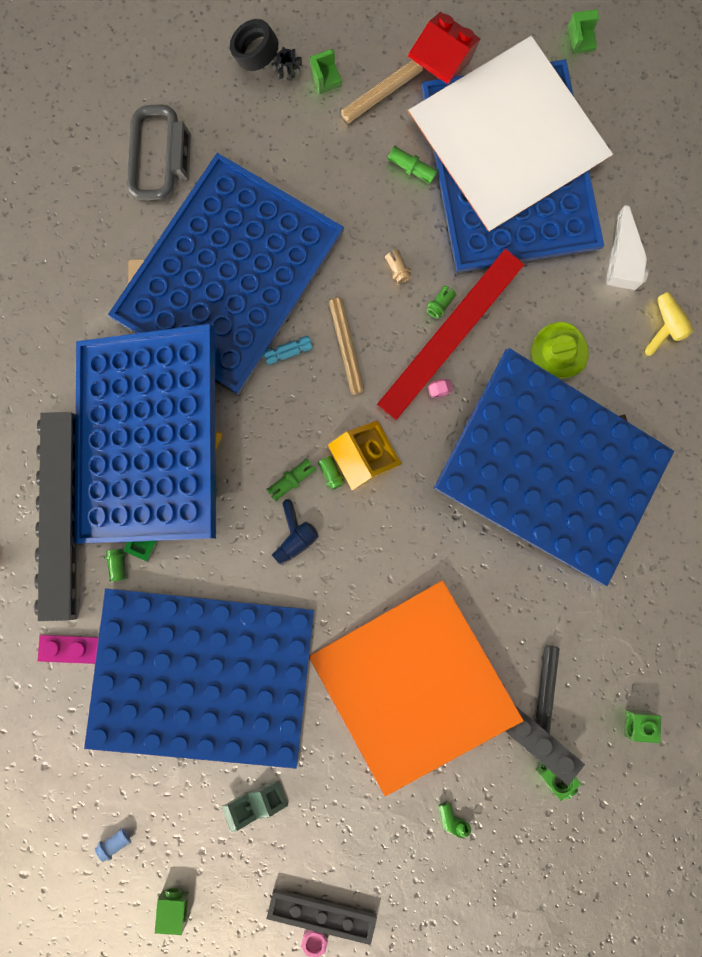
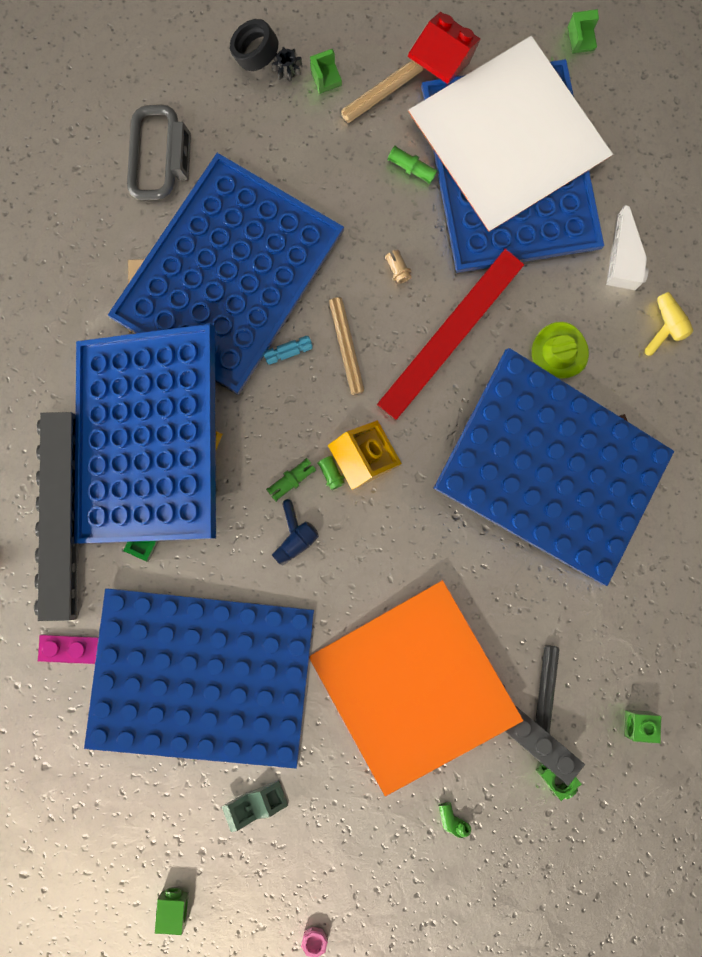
(112, 845): light blue pin -> none
(115, 565): bright green pin -> none
(322, 916): dark grey plate -> none
(440, 303): bright green pin -> none
(440, 388): bright pink tile -> none

